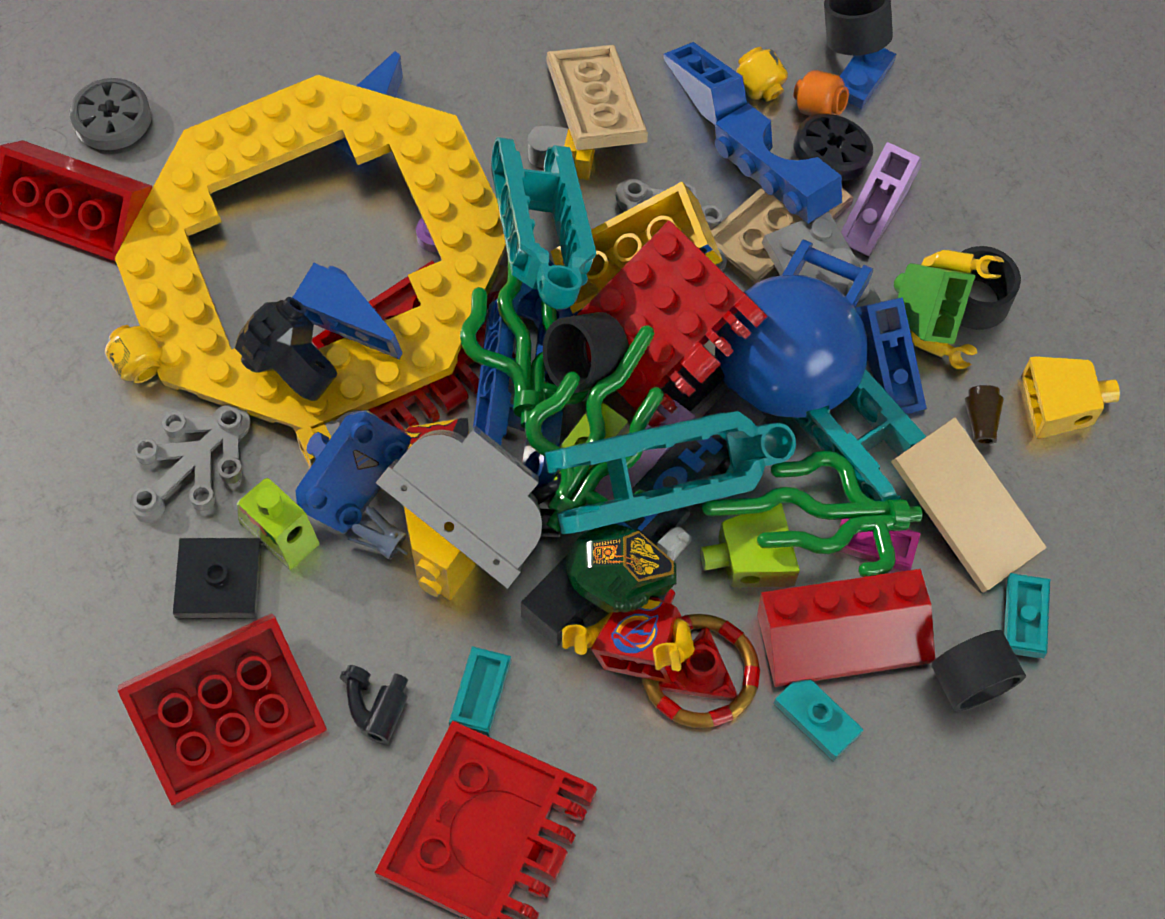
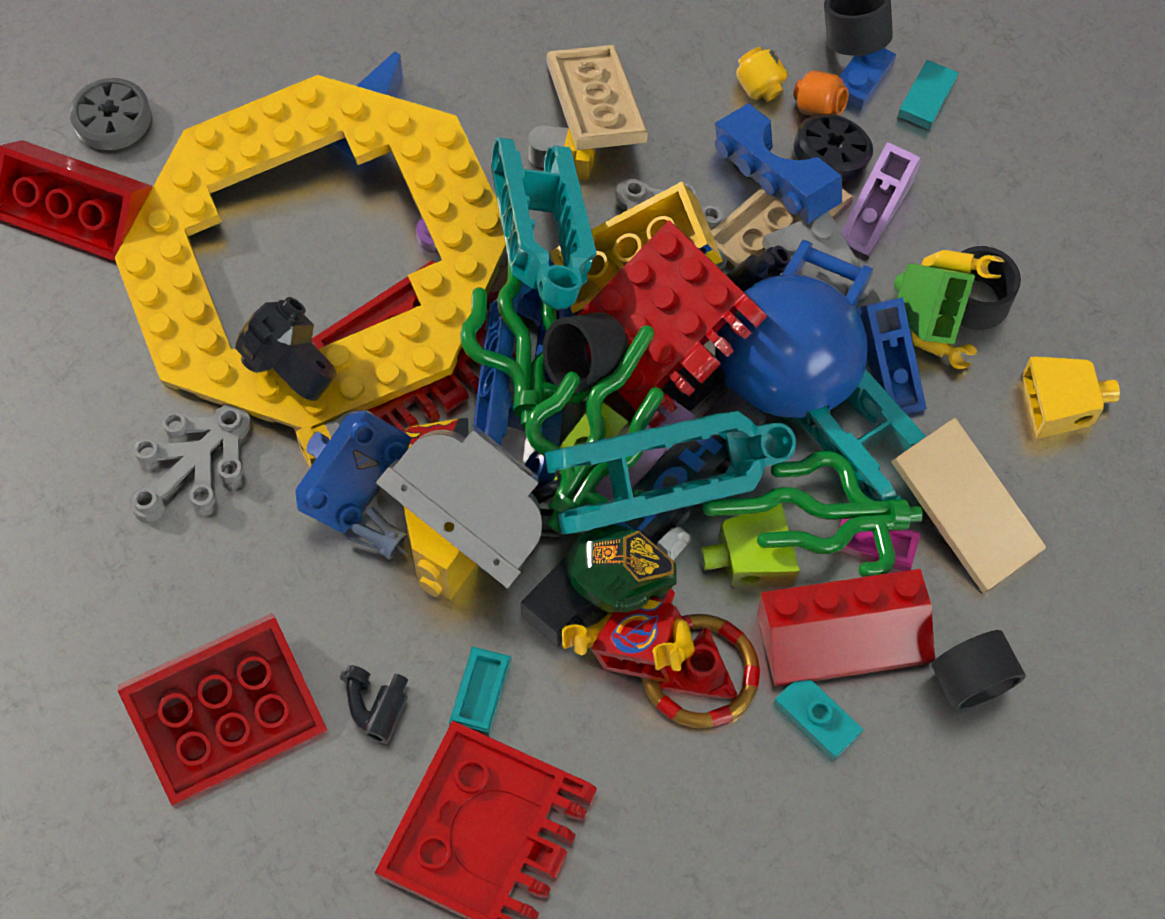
(133, 353): yellow head -> none
(217, 578): black plate -> none
(271, 517): lime torso -> none
(341, 308): blue slope -> none
(707, 81): blue slope -> none
(758, 267): none -> black plant
(928, 94): none -> teal tile
(984, 412): dark brown cone -> none
(1027, 615): teal plate -> none

